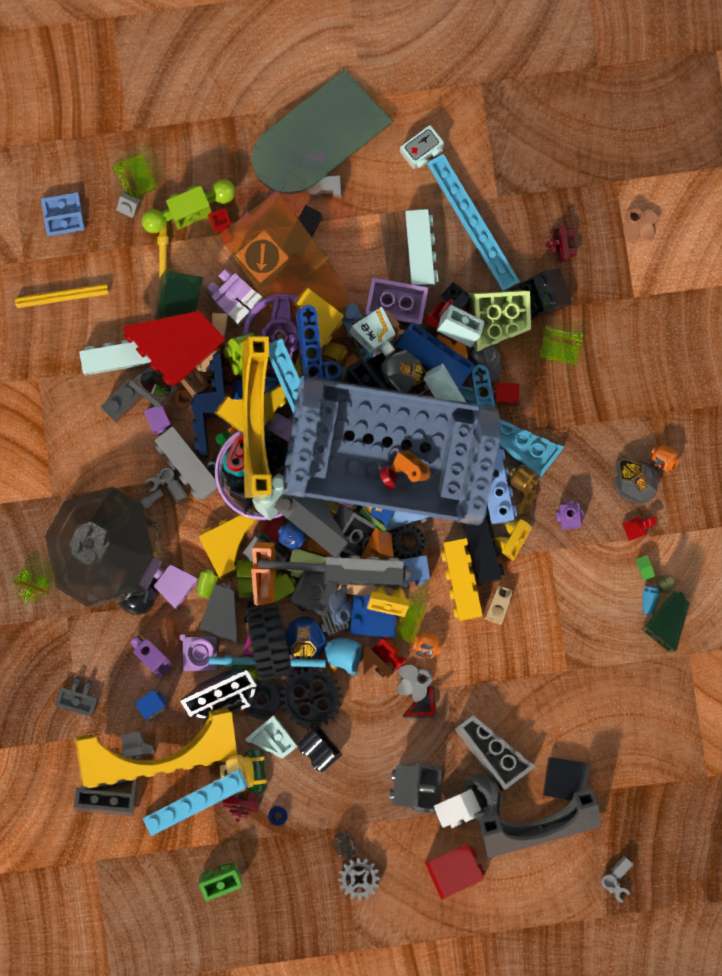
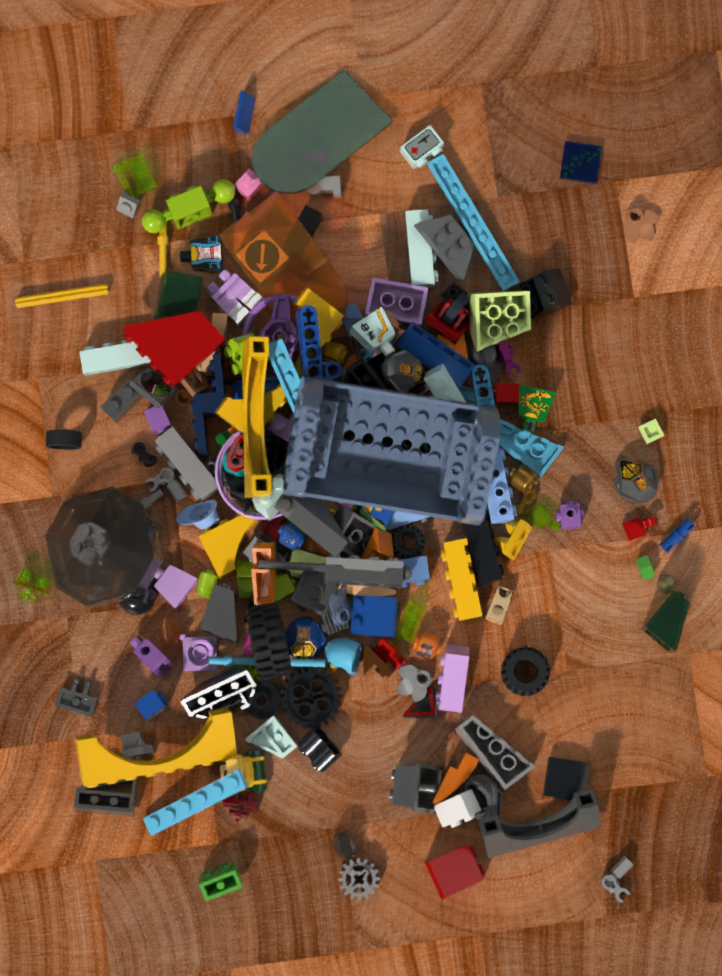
(62, 214): medium blue slope -> none
(63, 439): none -> black tyre
(147, 459): none -> black piece
(200, 514): none -> light blue piece
(205, 255): none -> torso
(219, 220): red plate -> none
(234, 206): none -> black bar
(244, 113): none -> blue slope
(248, 185): none -> bright pink brick
(277, 822): clear blue plate -> none
(388, 477): red tile -> none
(394, 604): yellow tile -> none
(411, 465): orange leg -> none
(449, 243): none -> dark grey wing
(453, 678): none -> lavender wedge
(455, 778): none -> orange slope
(460, 326): light aqua brick -> none
(506, 354): none -> magenta plate
(534, 406): none -> green torso
(535, 657): none -> black tyre
(541, 517): none -> clear neon green plate
(559, 243): dark red hips -> none
(559, 351): clear neon green plate -> none
(580, 162): none -> clear blue tile
(650, 598): dark azure cone -> none
(651, 431): none -> yellowish green plate
(664, 458): orange head -> none
(677, 535): none -> blue pin

